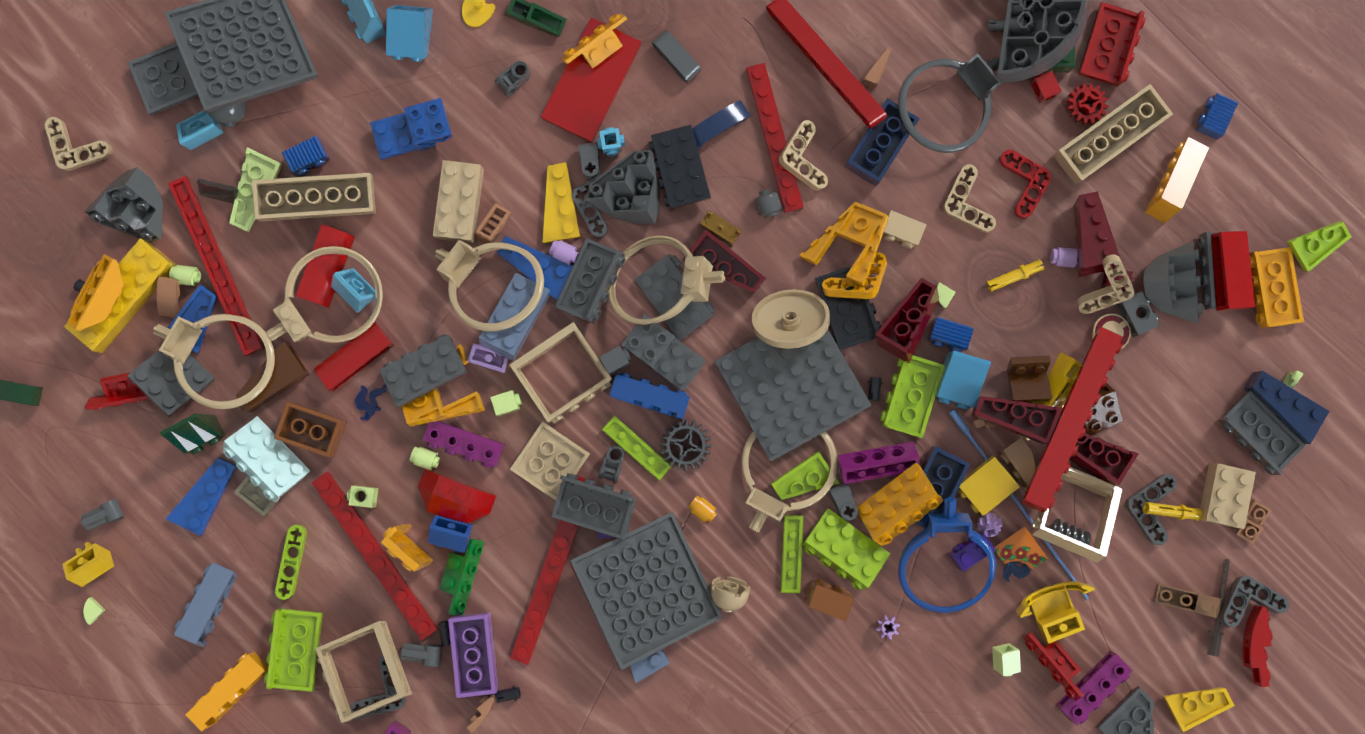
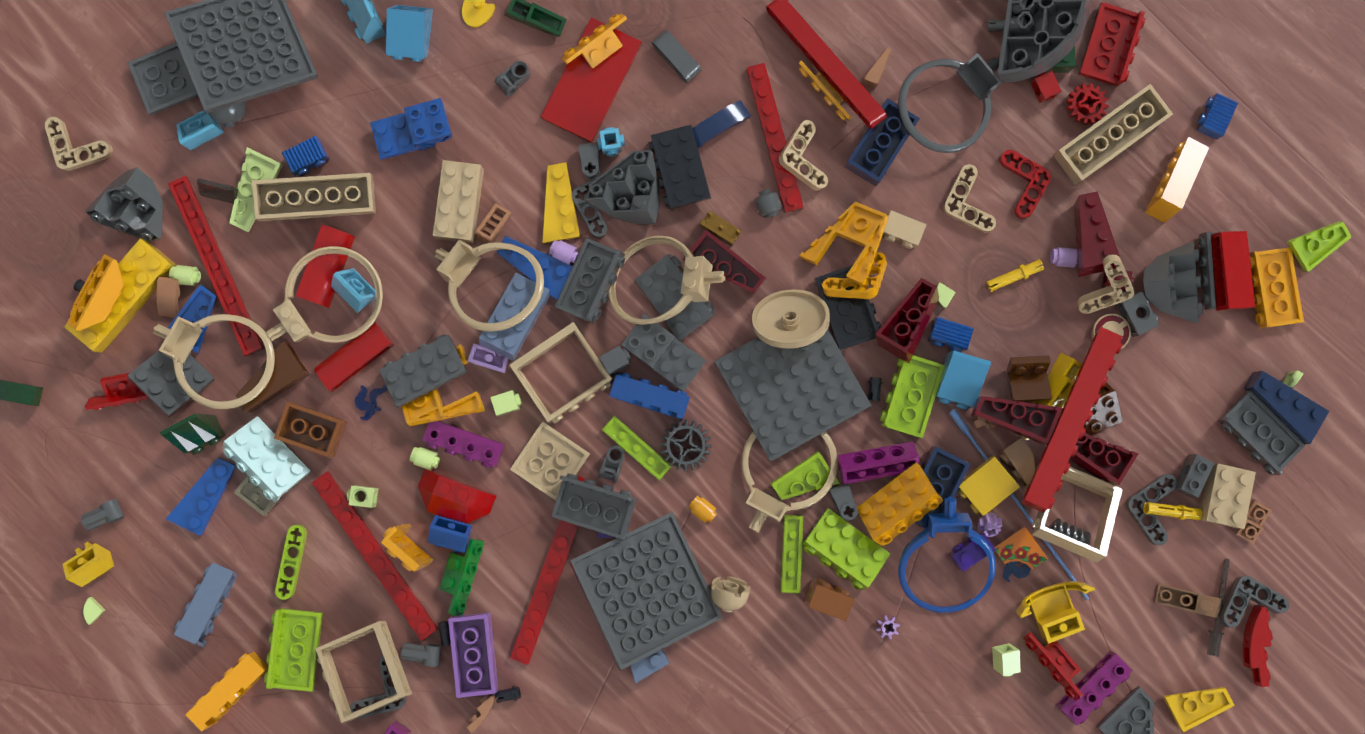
(831, 96): none -> light orange bracket
(1193, 475): none -> dark grey brick

